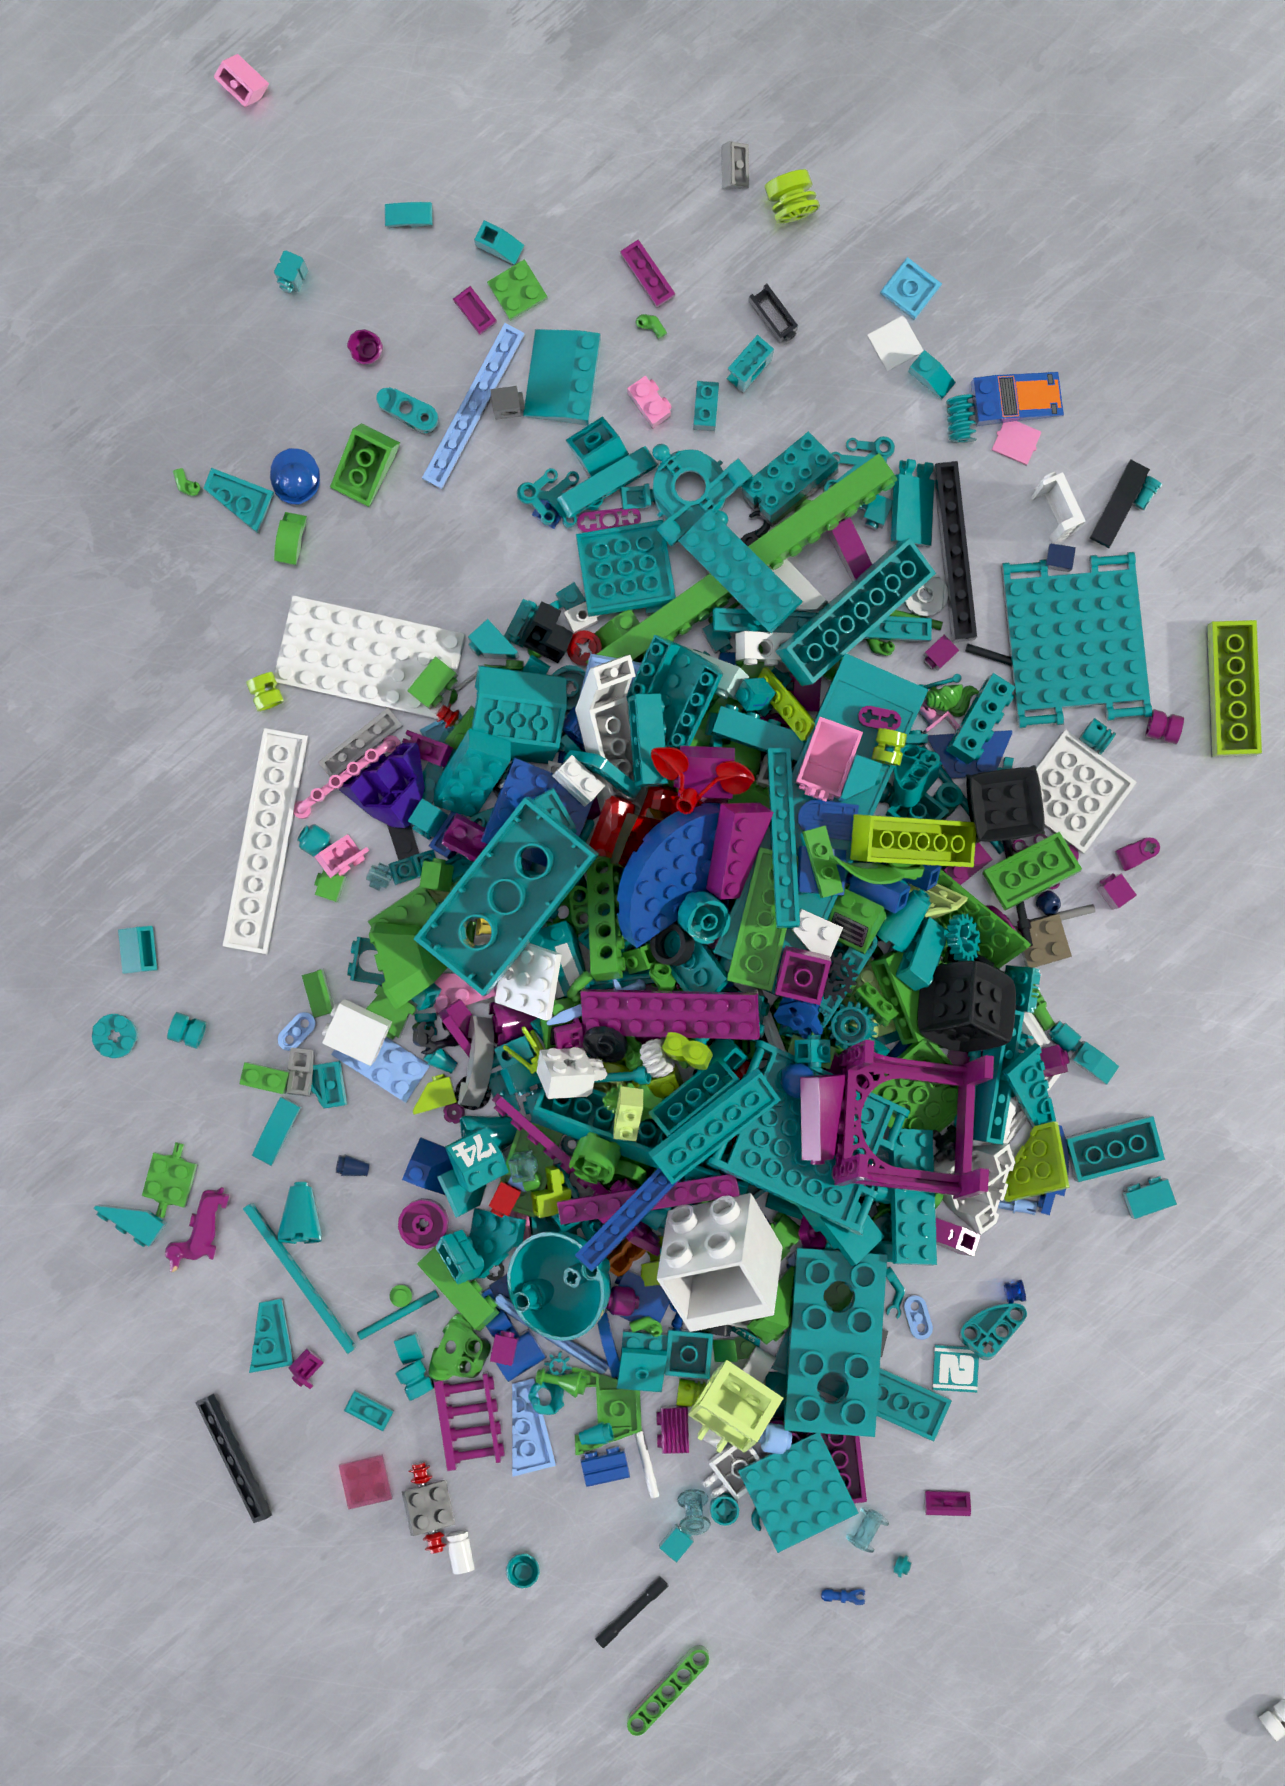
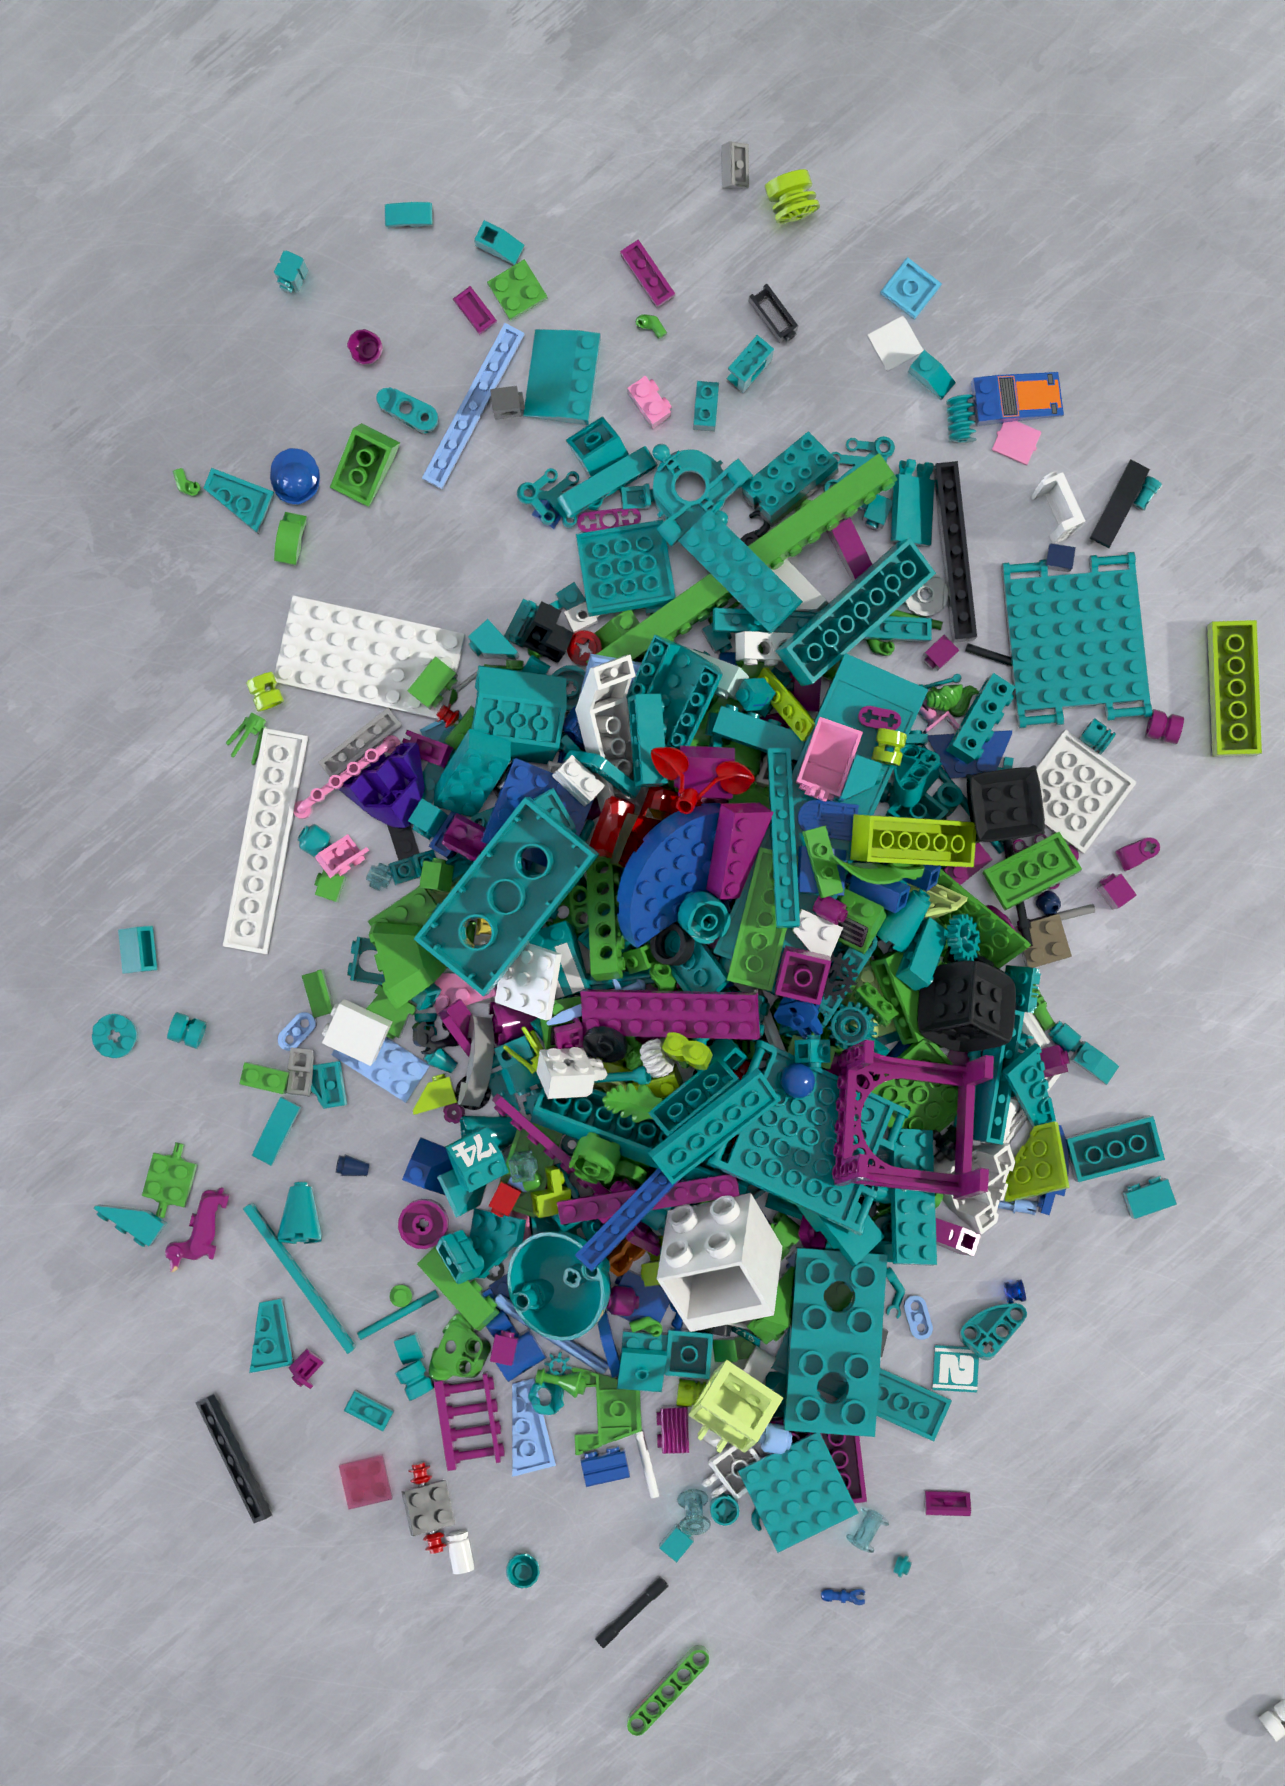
(241, 80): bright pink brick -> none
(253, 725): none -> bright green plant
(574, 990): bright green arm -> none
(597, 1434): teal cone -> none
(628, 1113): yellowish green brick -> none
(820, 1116): magenta slope -> none
(830, 909): none -> magenta brick

